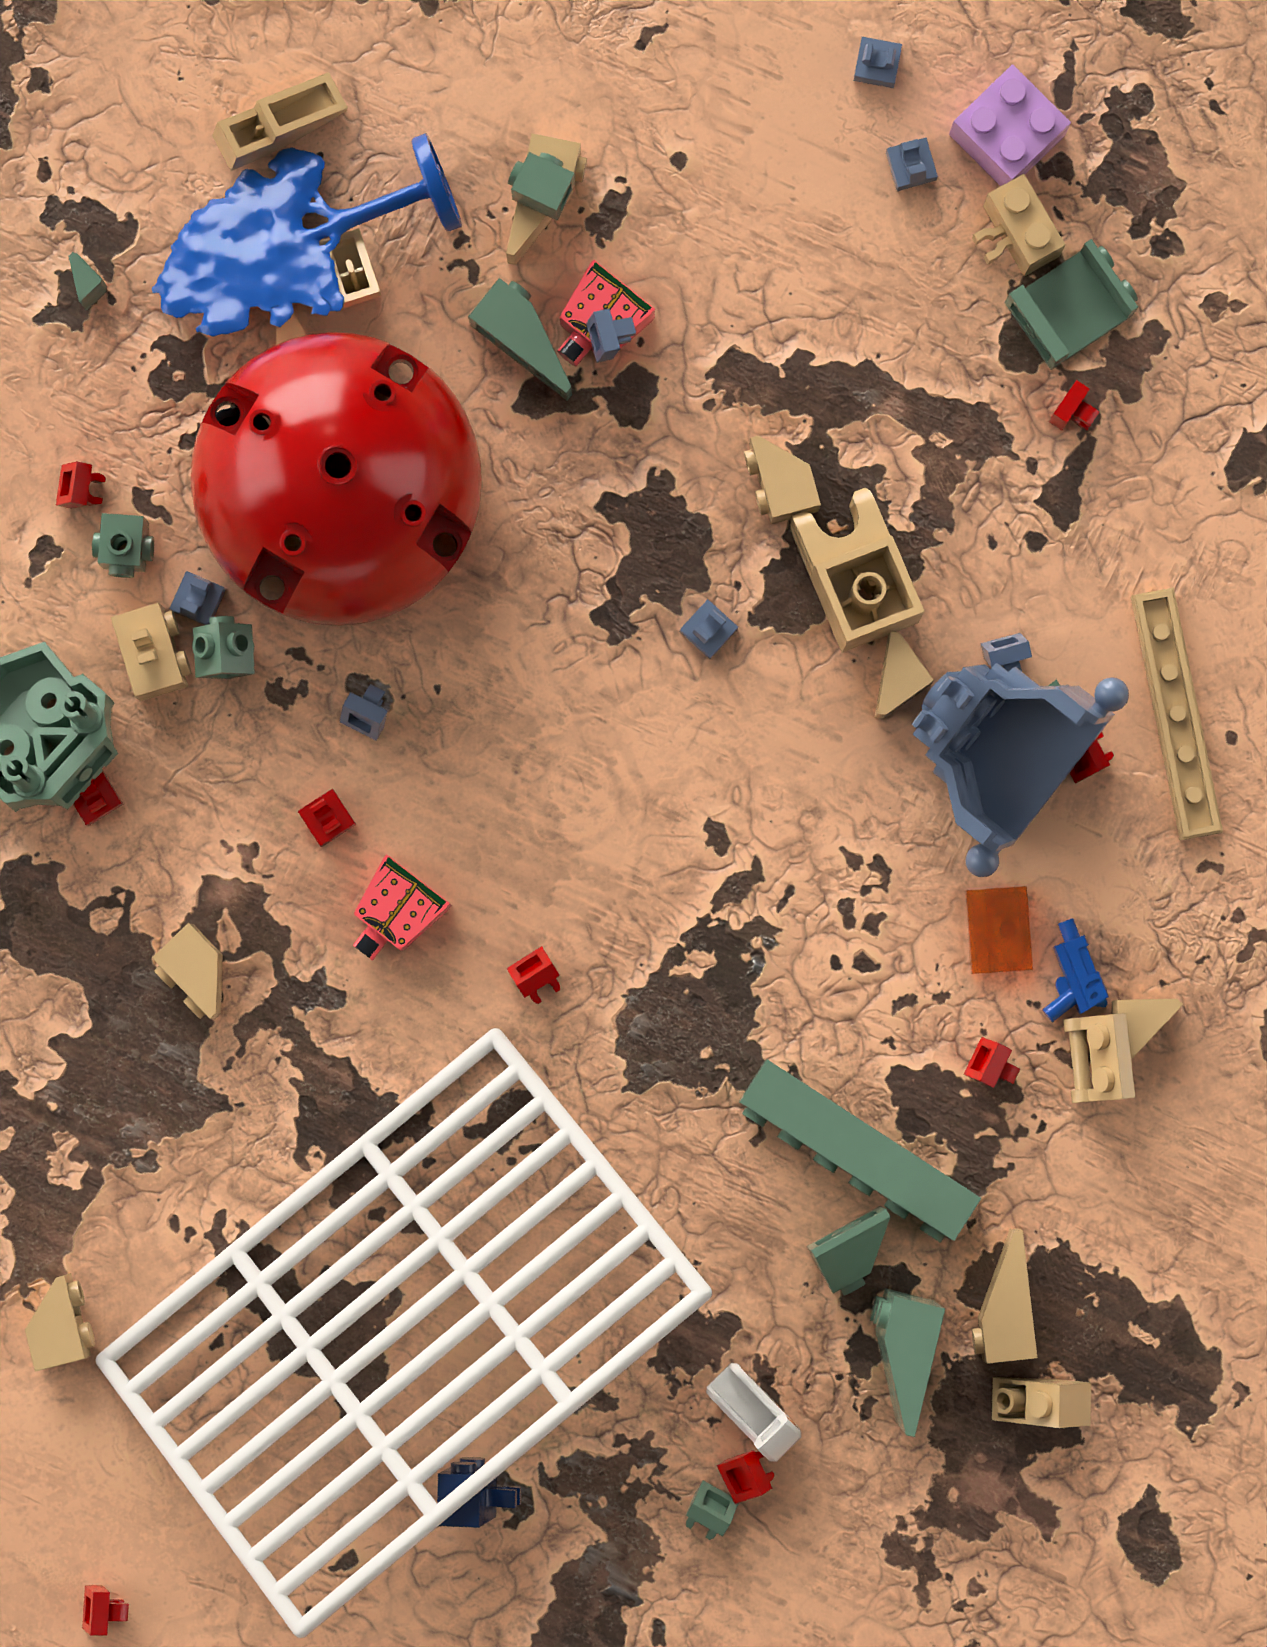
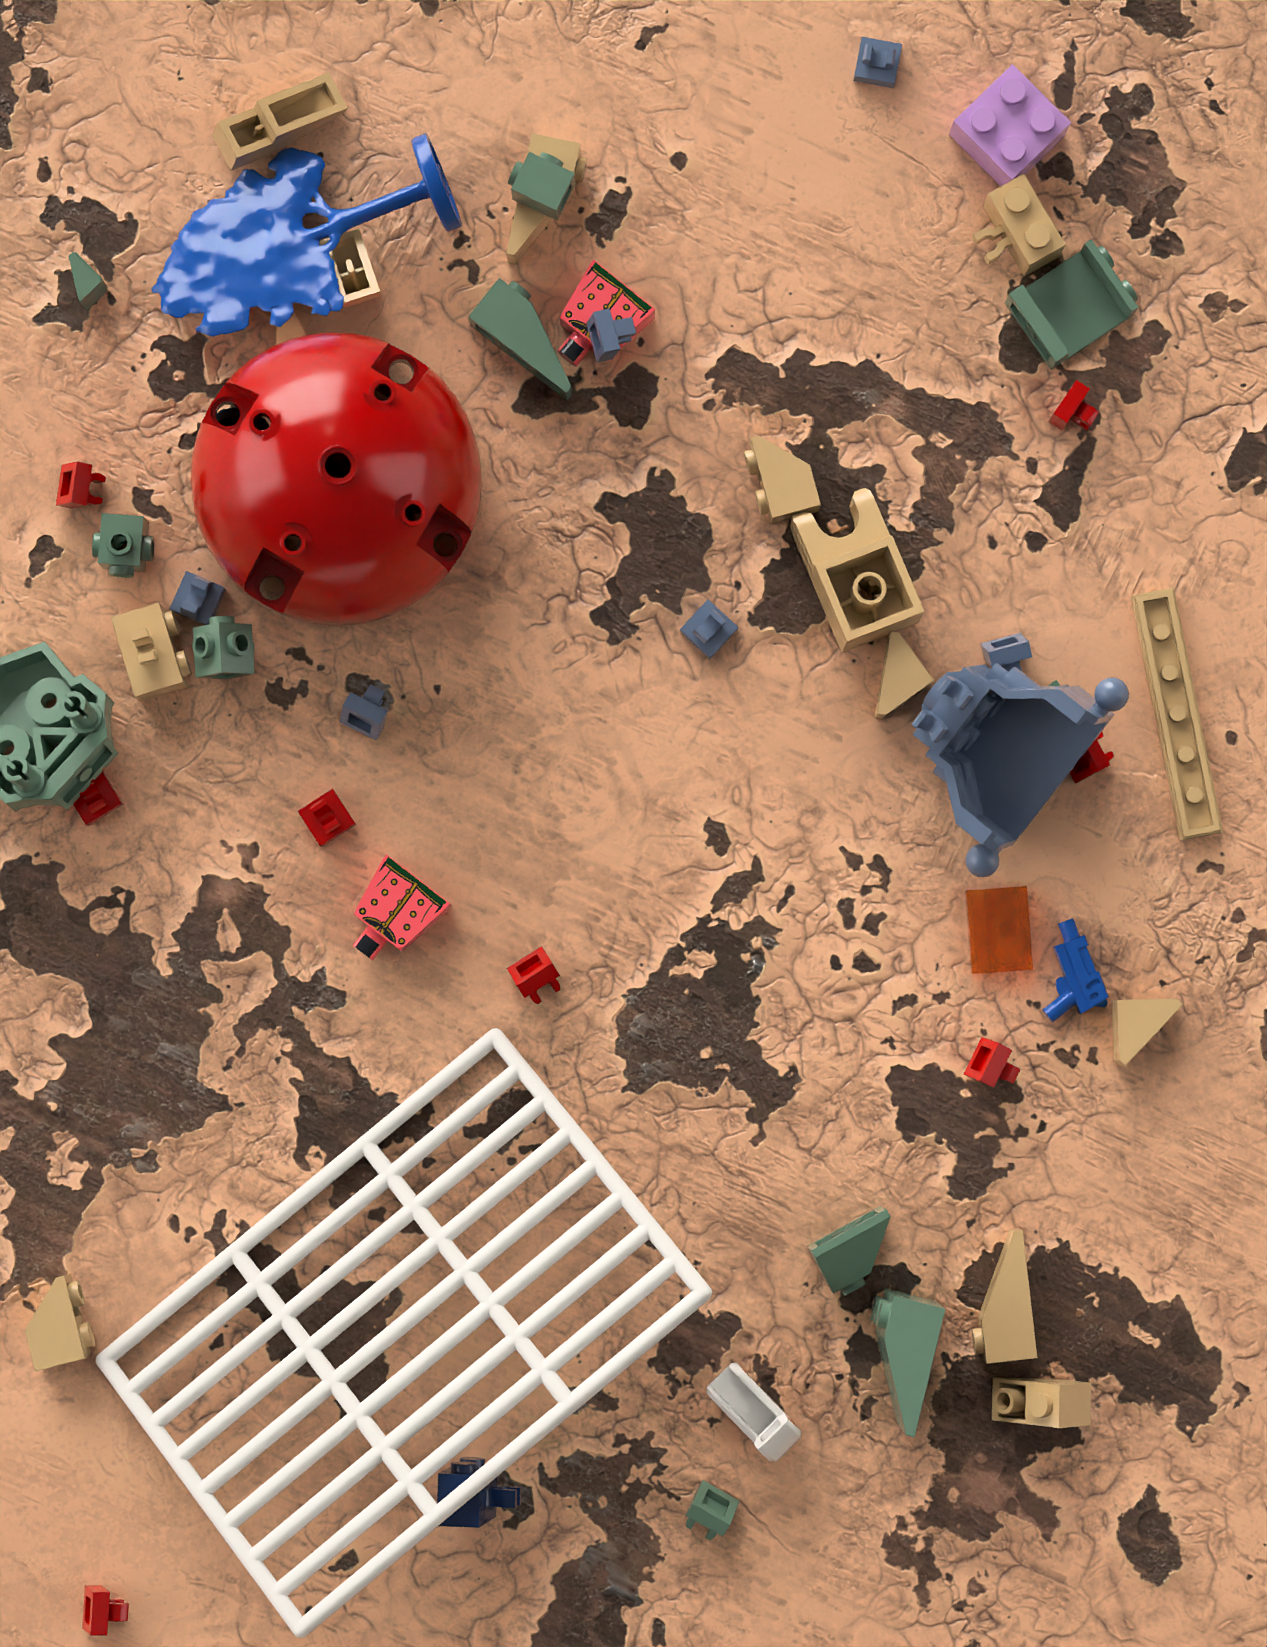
(195, 967): tan slope -> none
(745, 1476): red tile -> none
(859, 1150): sand green brick -> none
(911, 164): sand blue tile -> none
(1108, 1055): tan plate -> none

